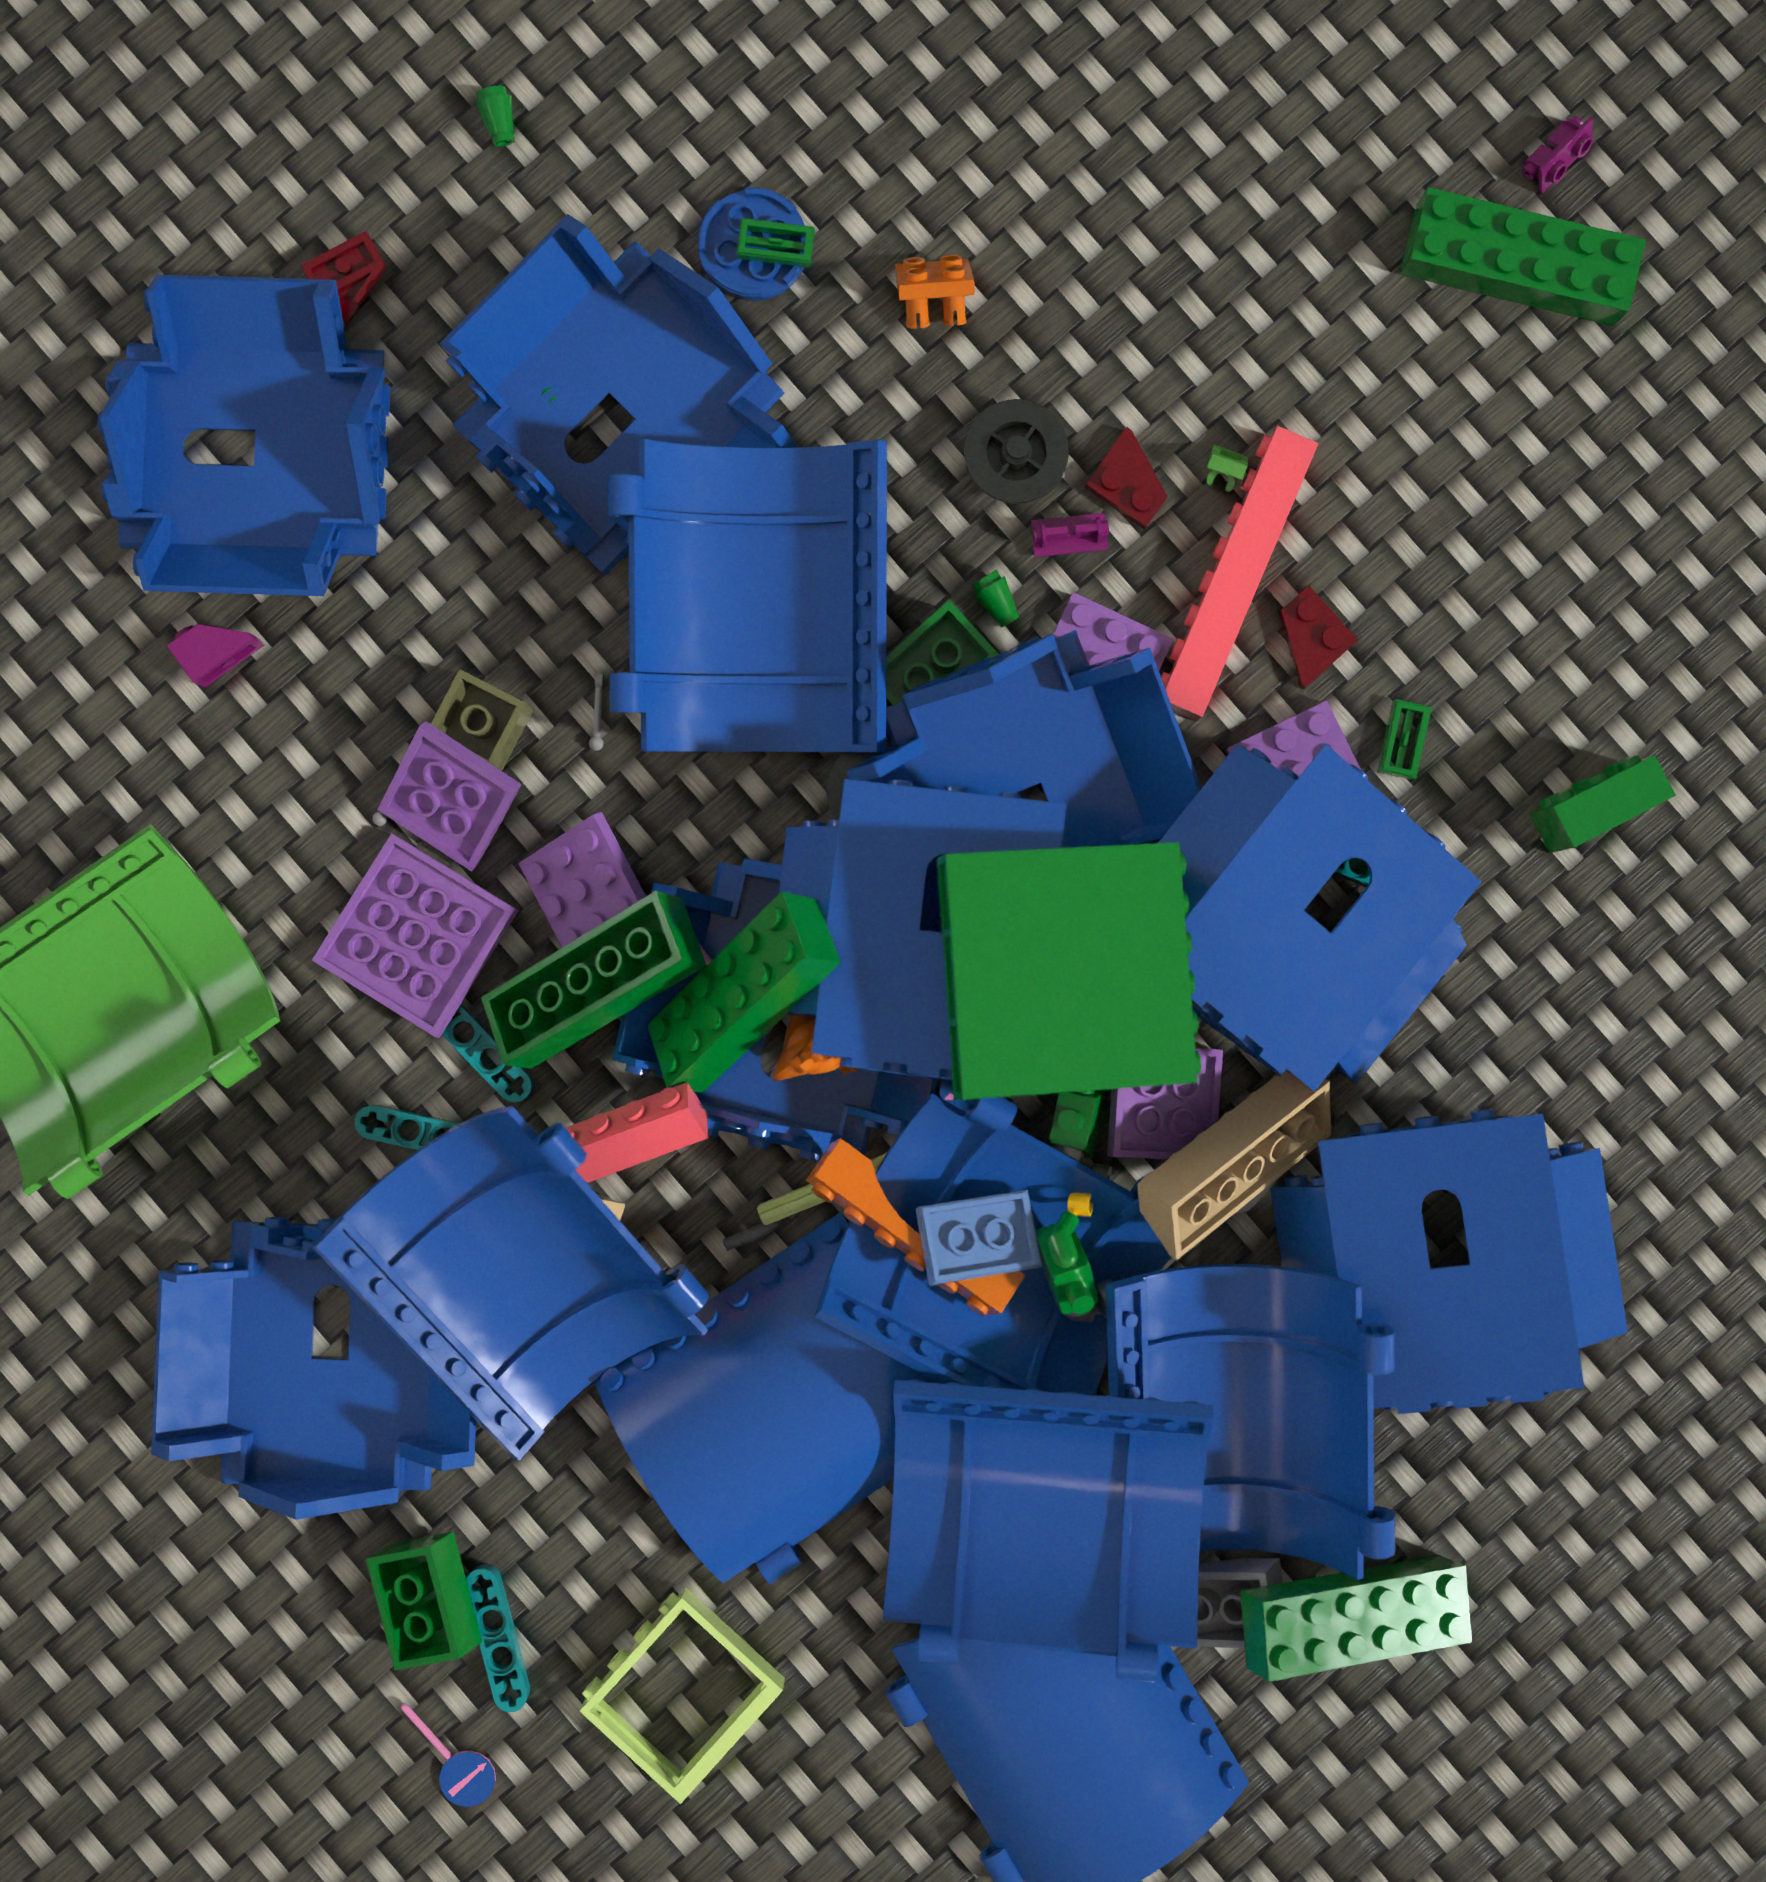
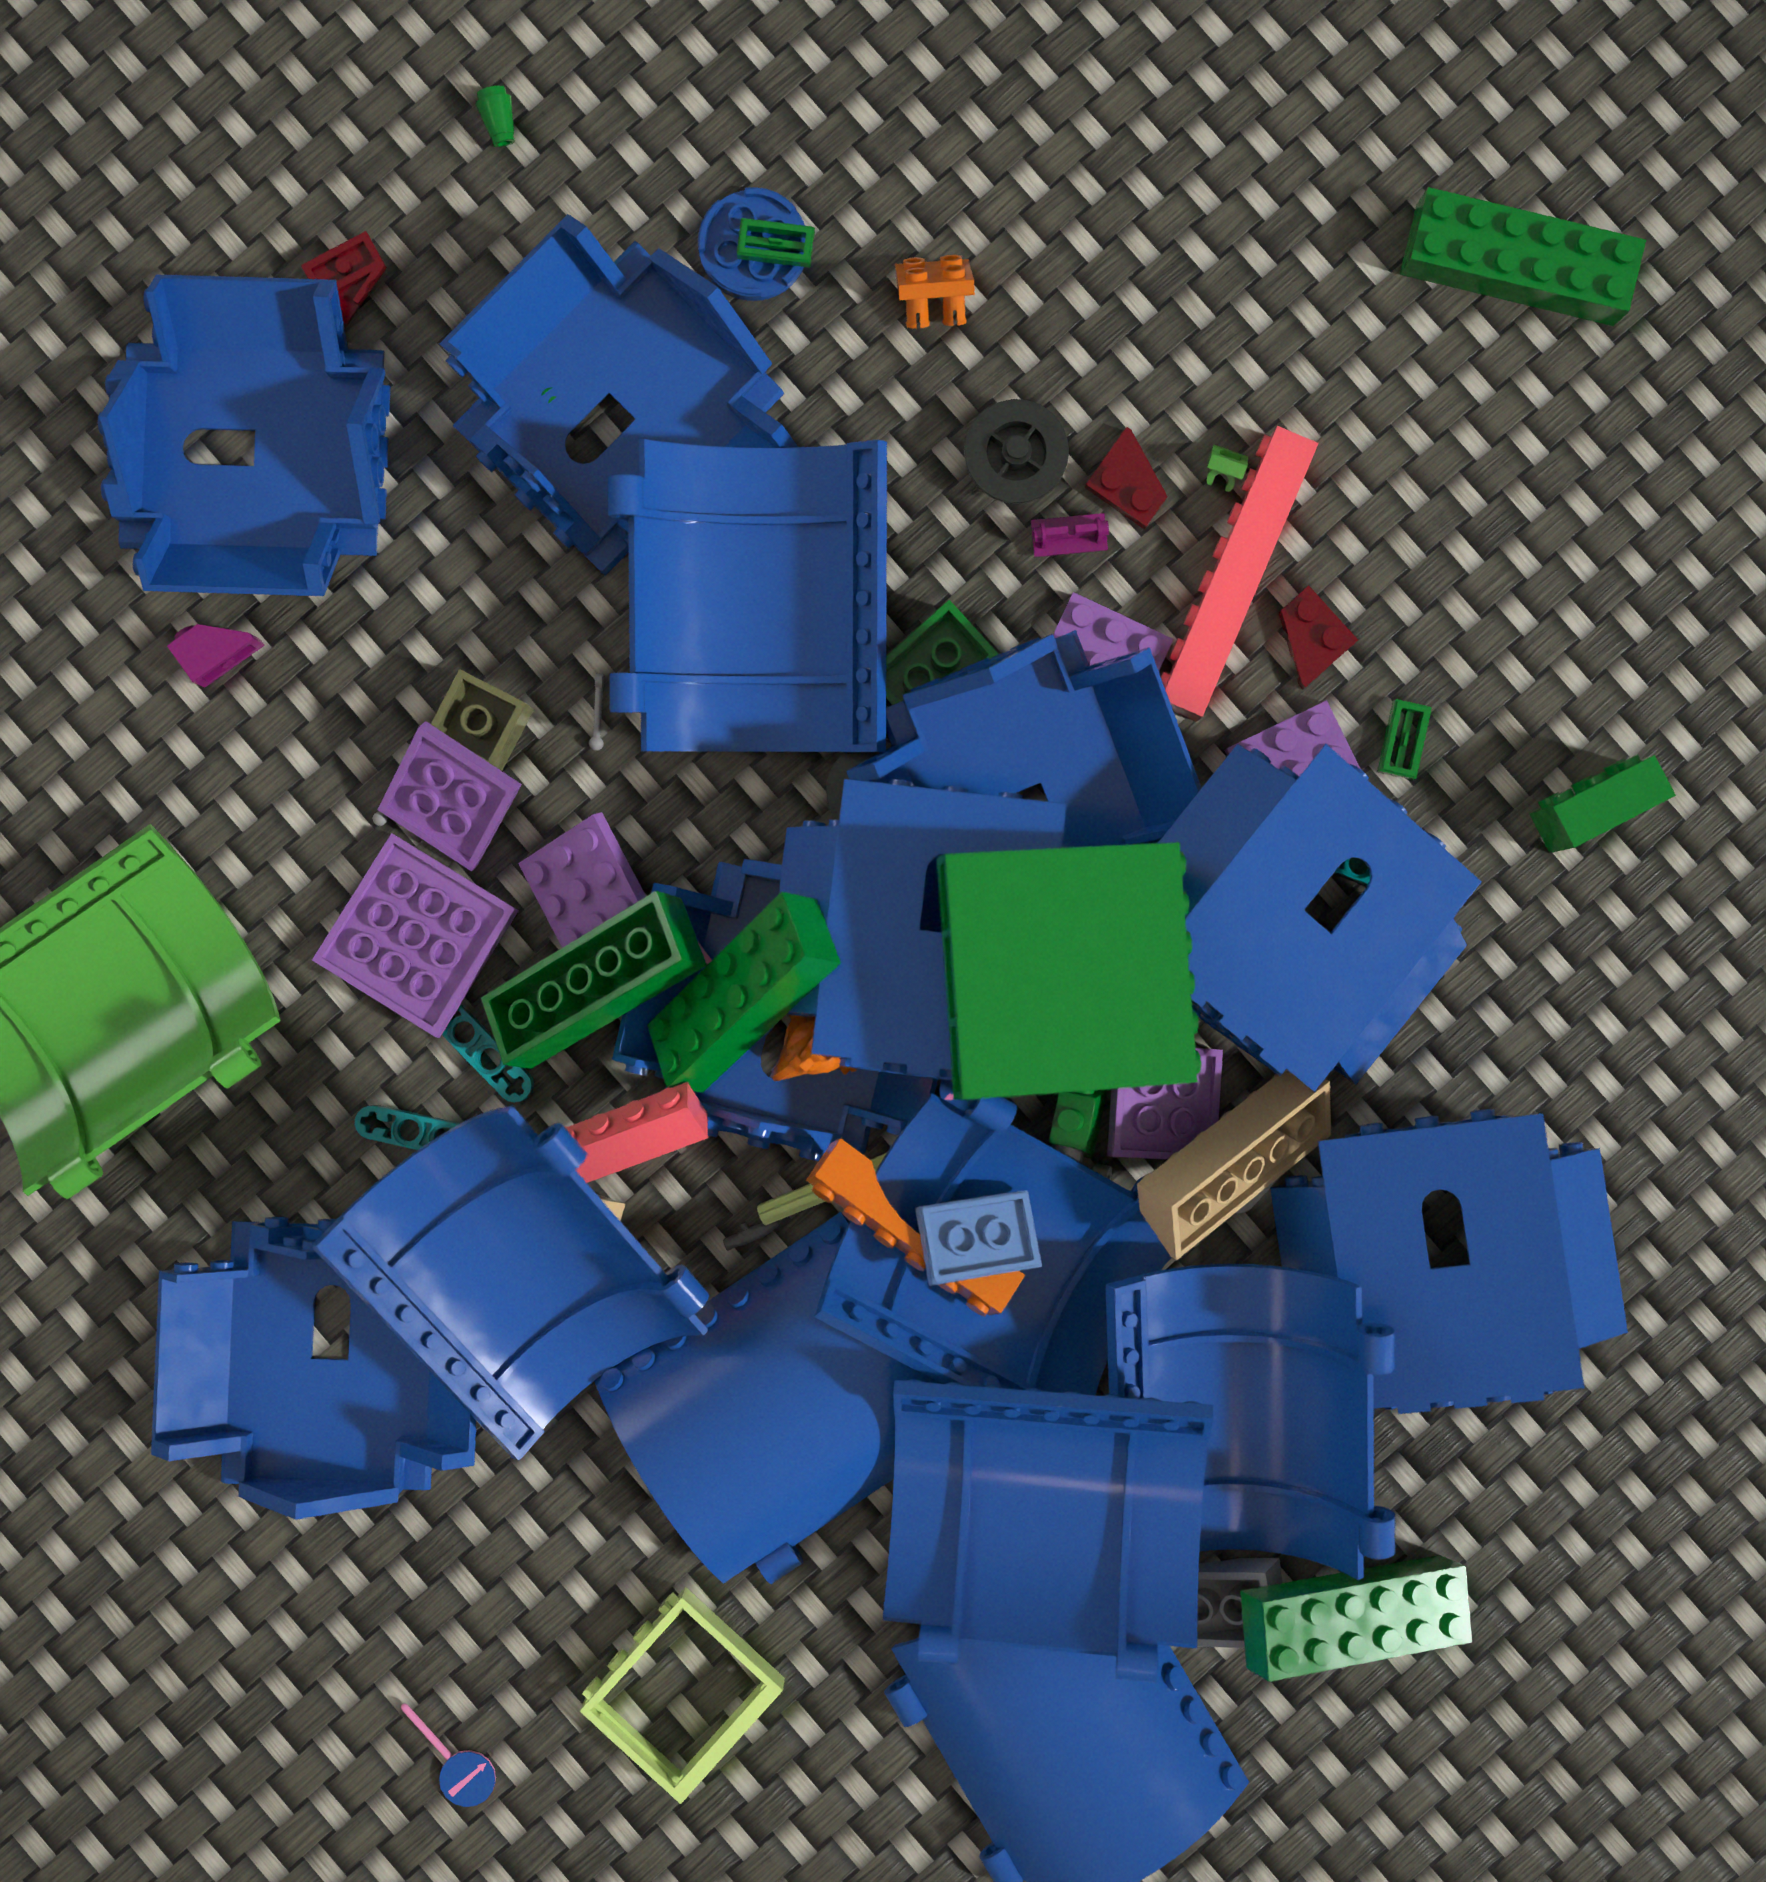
(424, 1601): green brick -> none
(499, 1637): teal beam -> none
(996, 598): green cone -> none
(1067, 1265): green torso -> none
(1570, 141): magenta hinge -> none

